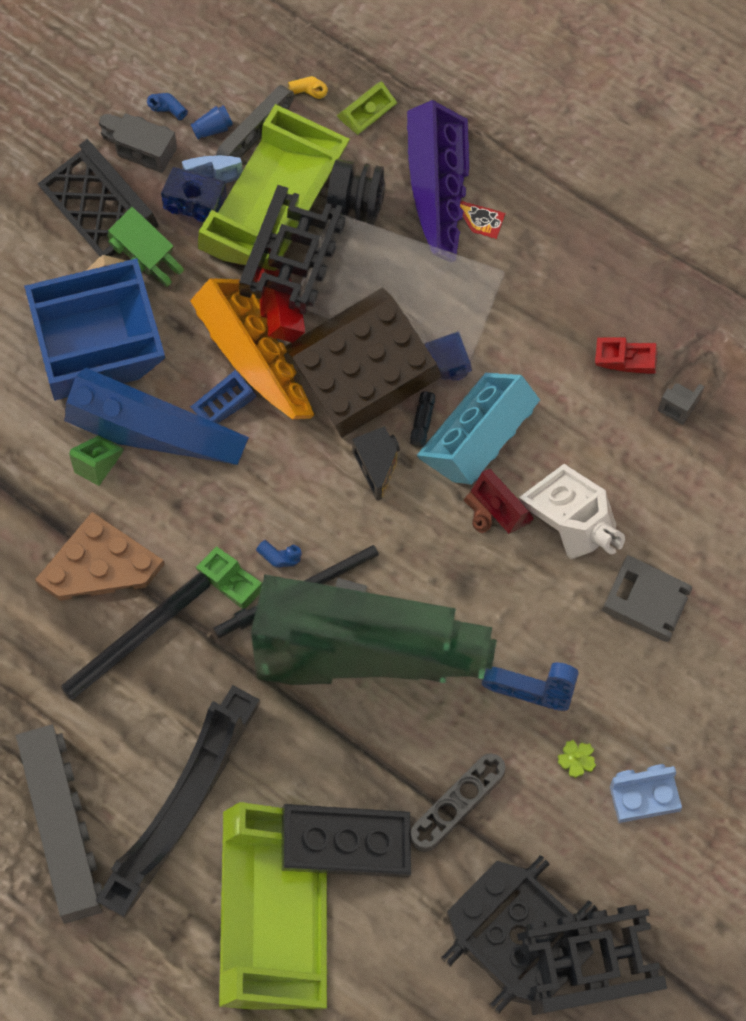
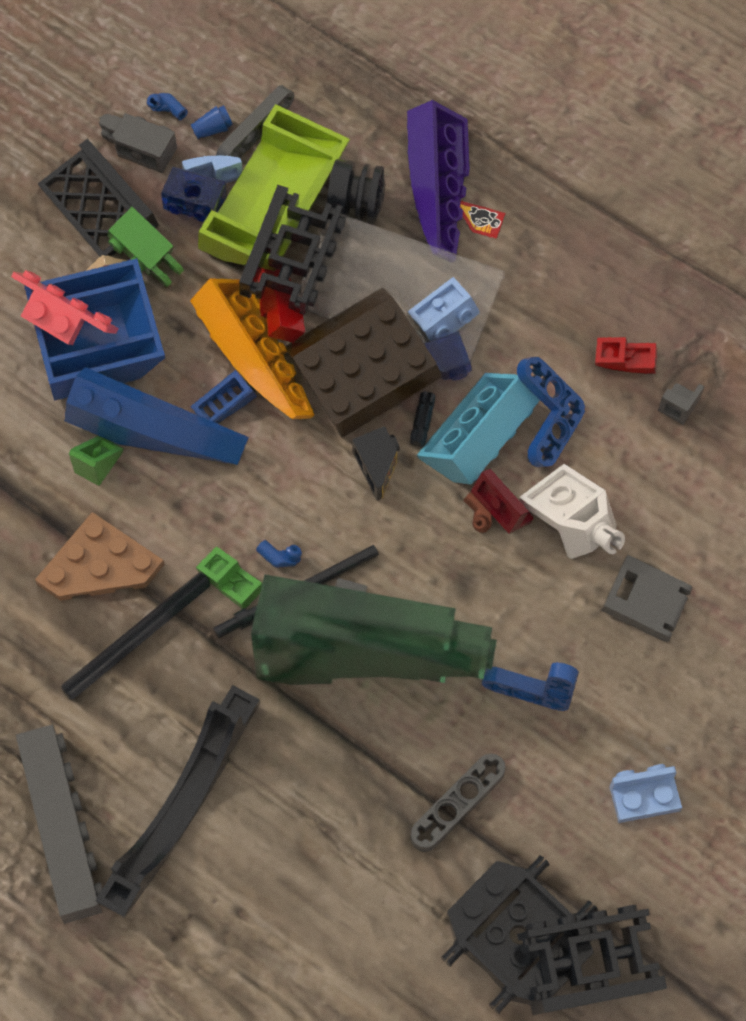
(56, 313): none -> coral bracket
(269, 919): lime slope -> none
(309, 85): yellow arm -> none
(346, 841): black tile -> none
(367, 108): lime slope -> none
(444, 310): none -> light blue bracket
(558, 405): none -> blue beam
(577, 758): lime plant -> none

